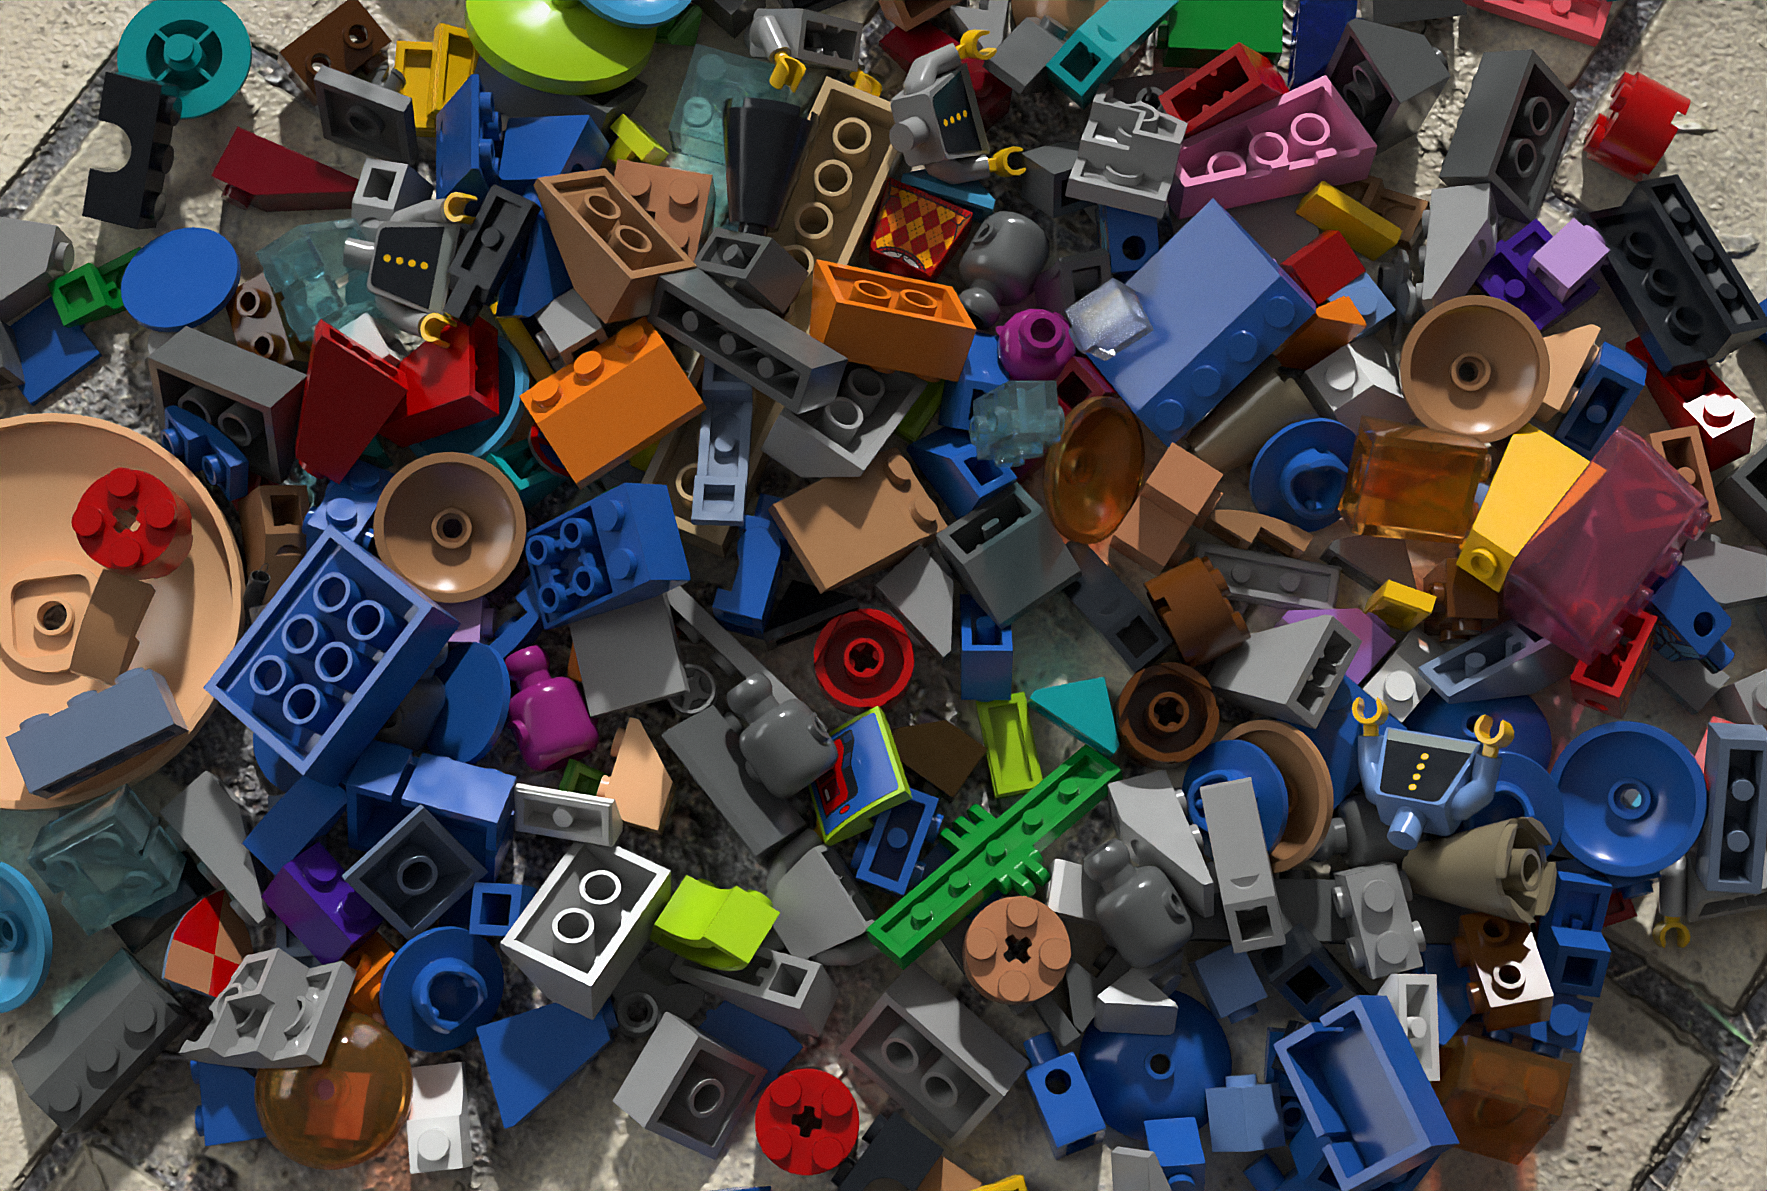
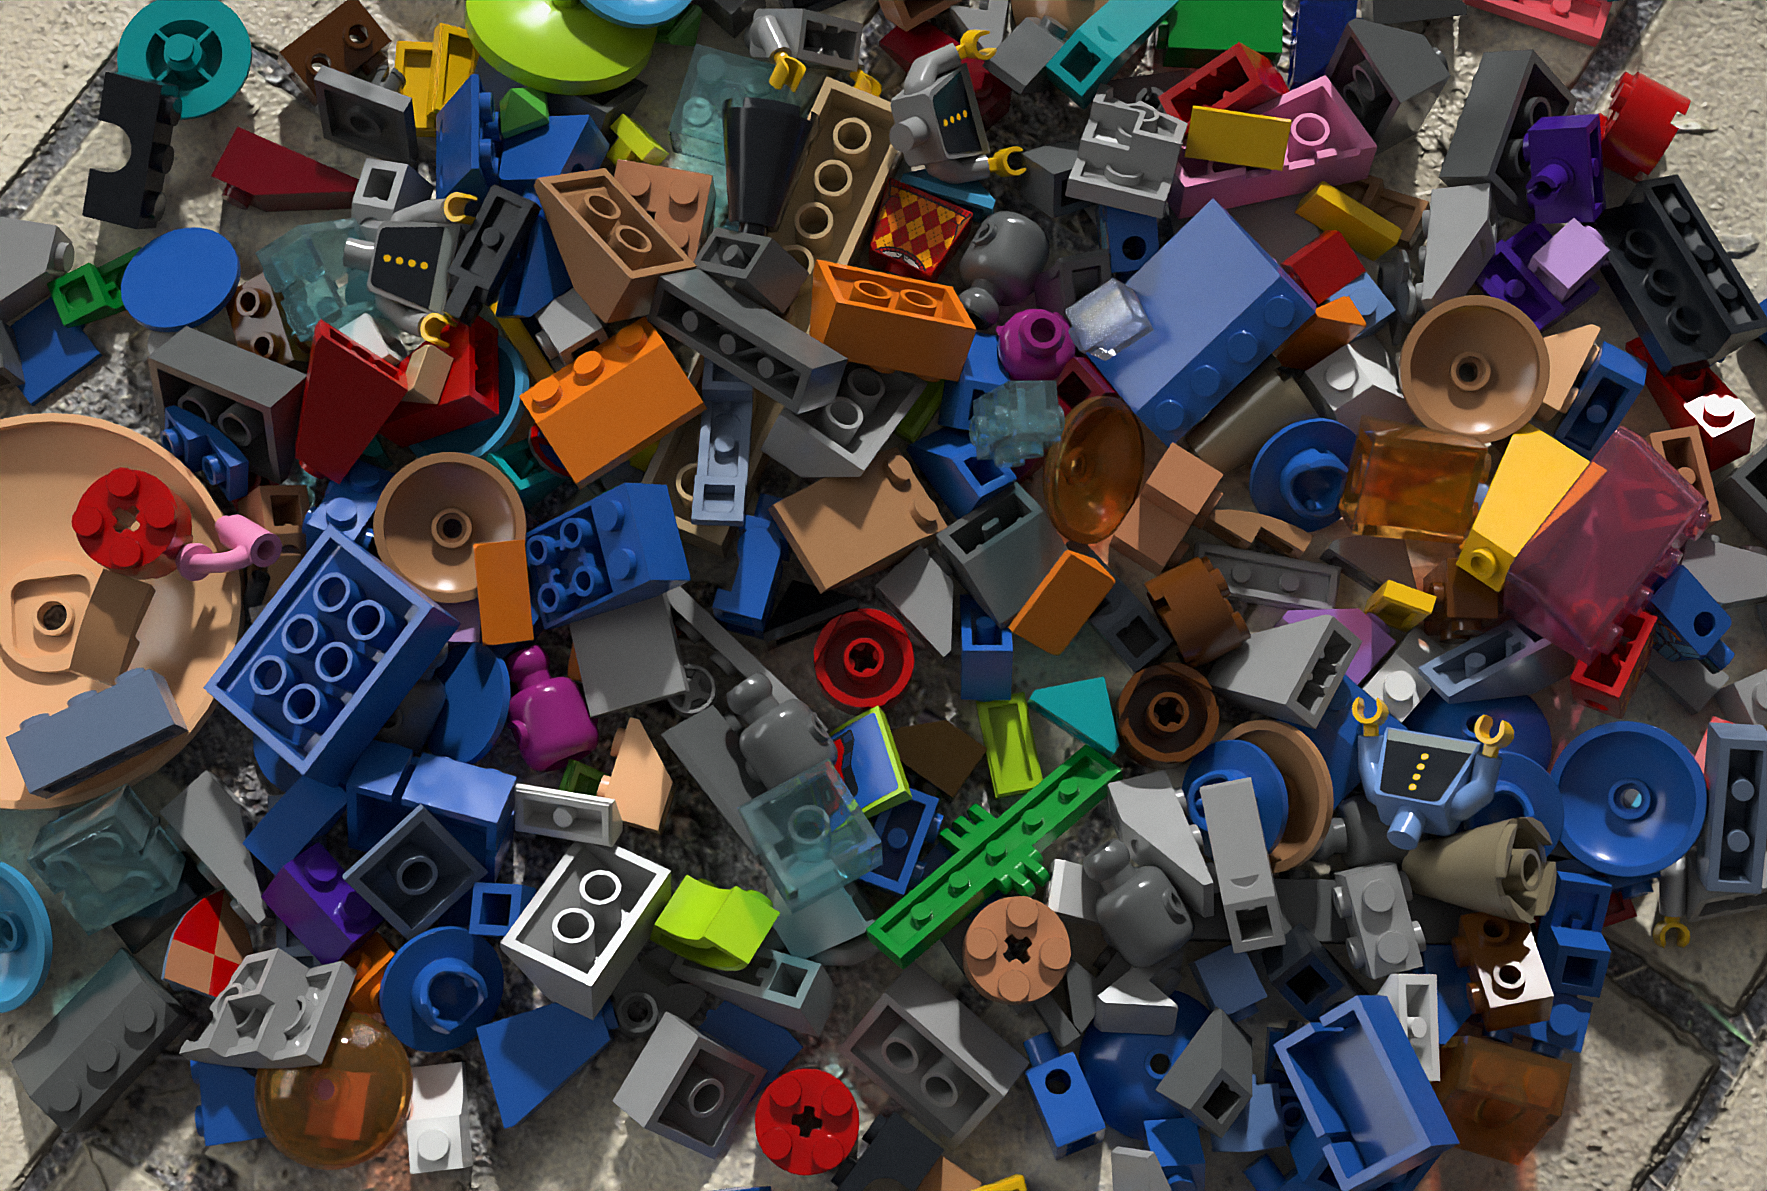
(244, 538): none -> bright pink plant
(427, 375): none -> tan slope
(503, 592): none -> orange slope
(523, 111): none -> bright green slope
(811, 835): none -> clear light blue slope
(1063, 602): none -> orange slope
(1212, 1075): none -> dark grey slope
(1237, 138): none -> yellow tile
(1565, 169): none -> dark purple brick

